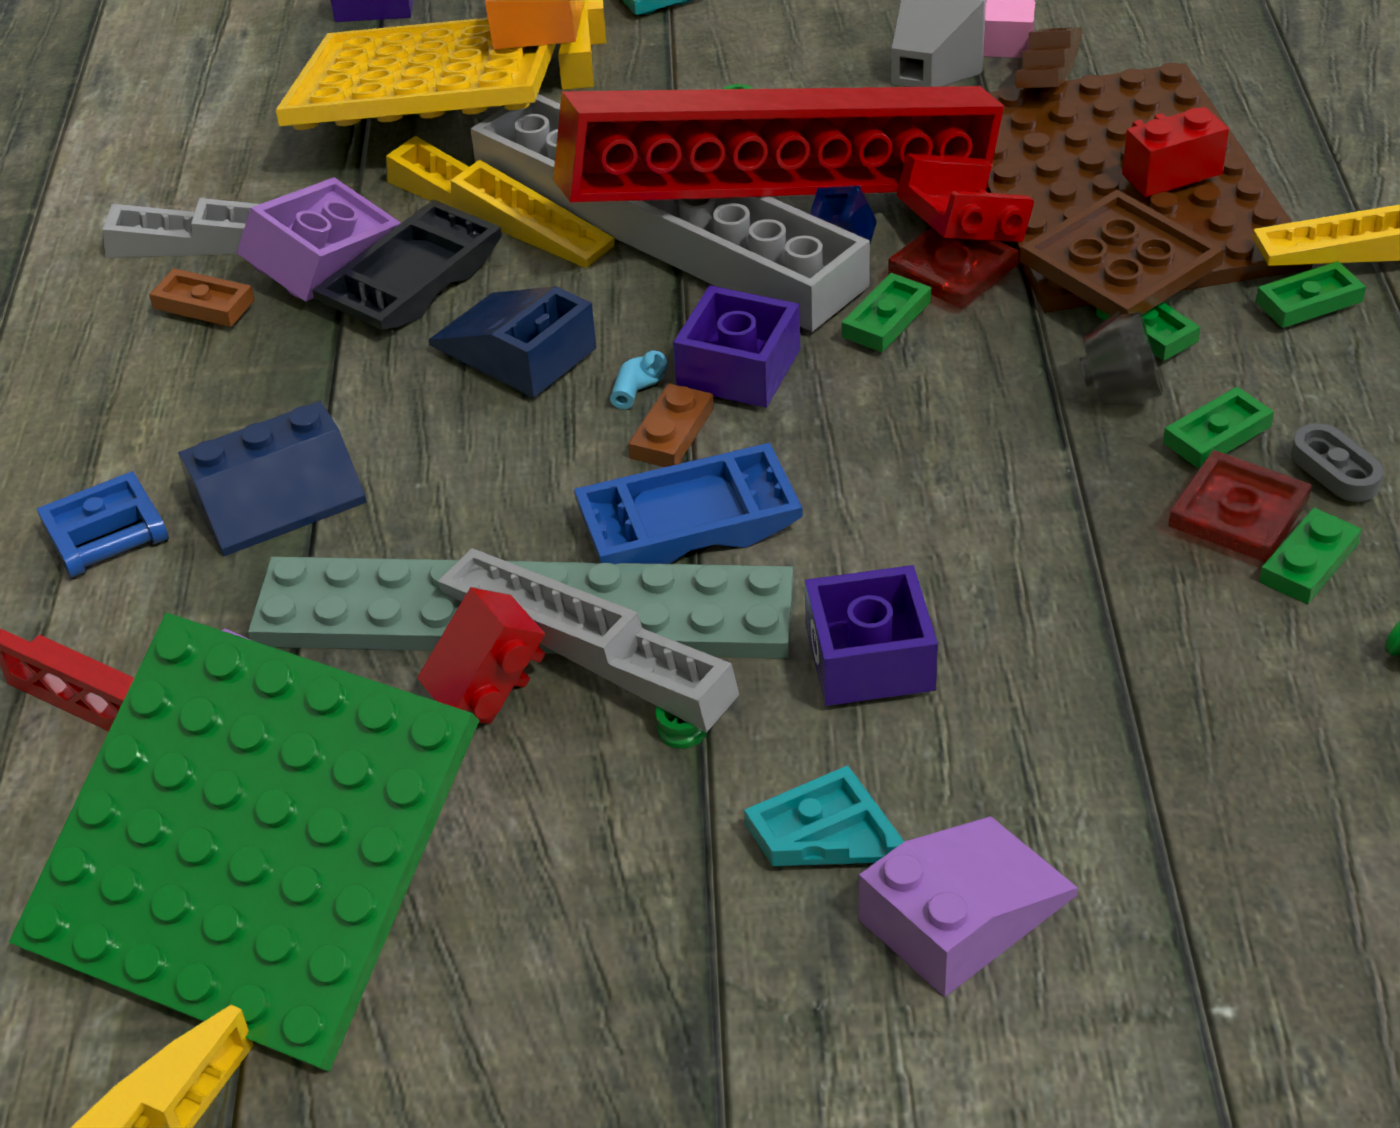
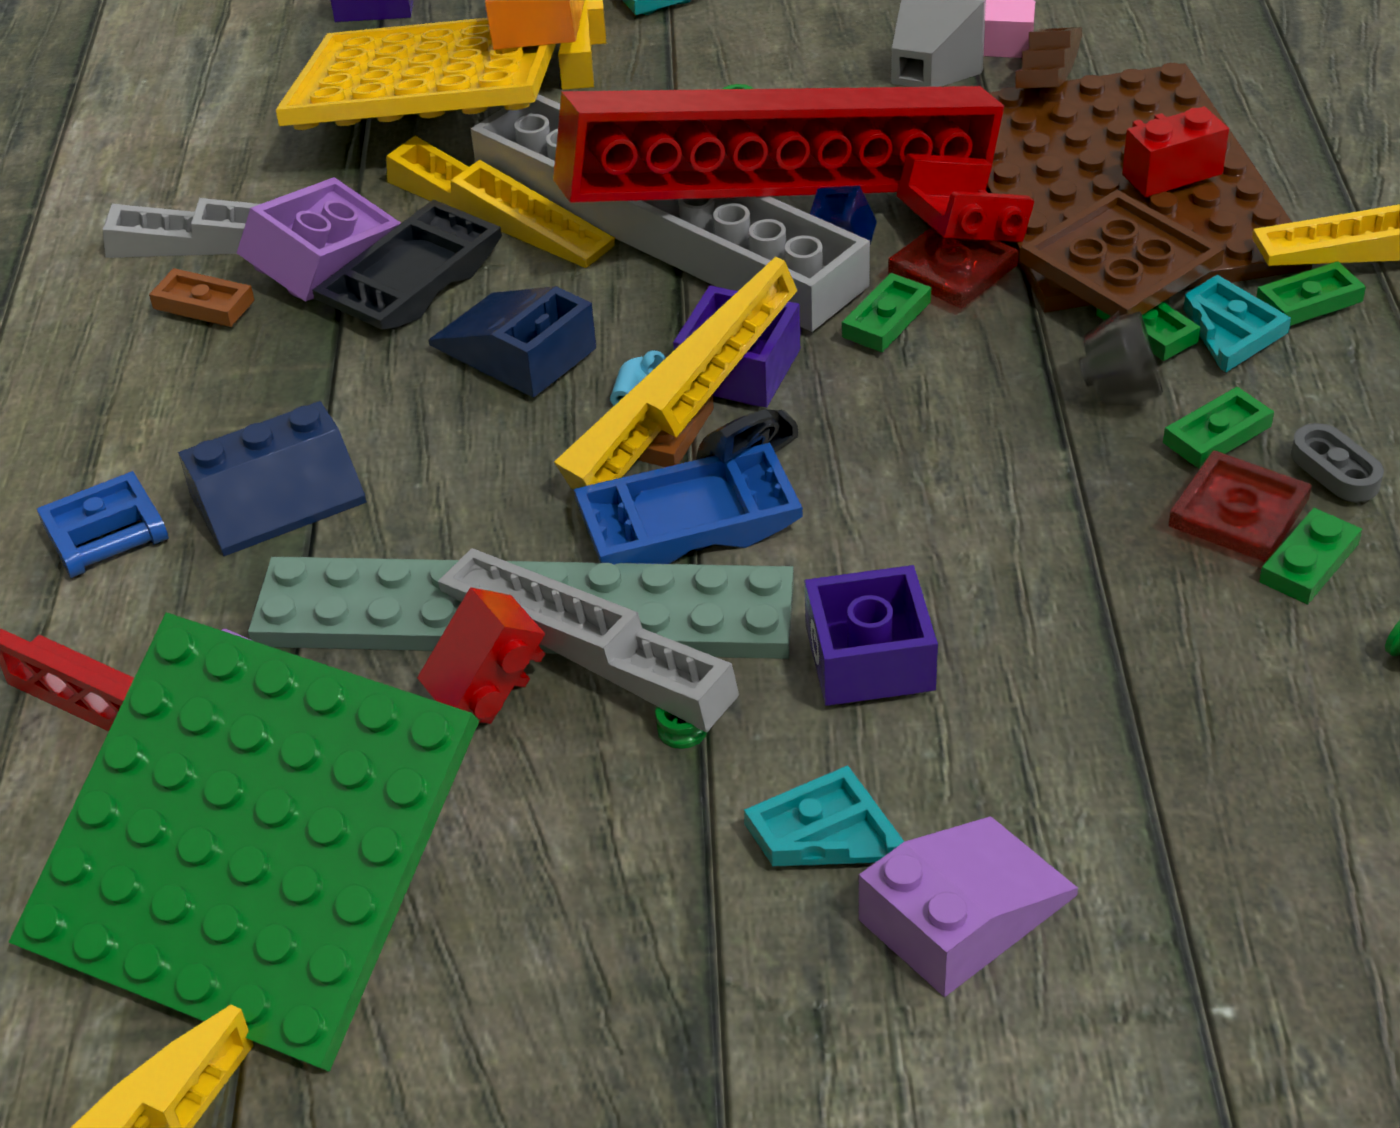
(680, 383): none -> yellow slope
(748, 431): none -> black brick
(1233, 321): none -> teal wing

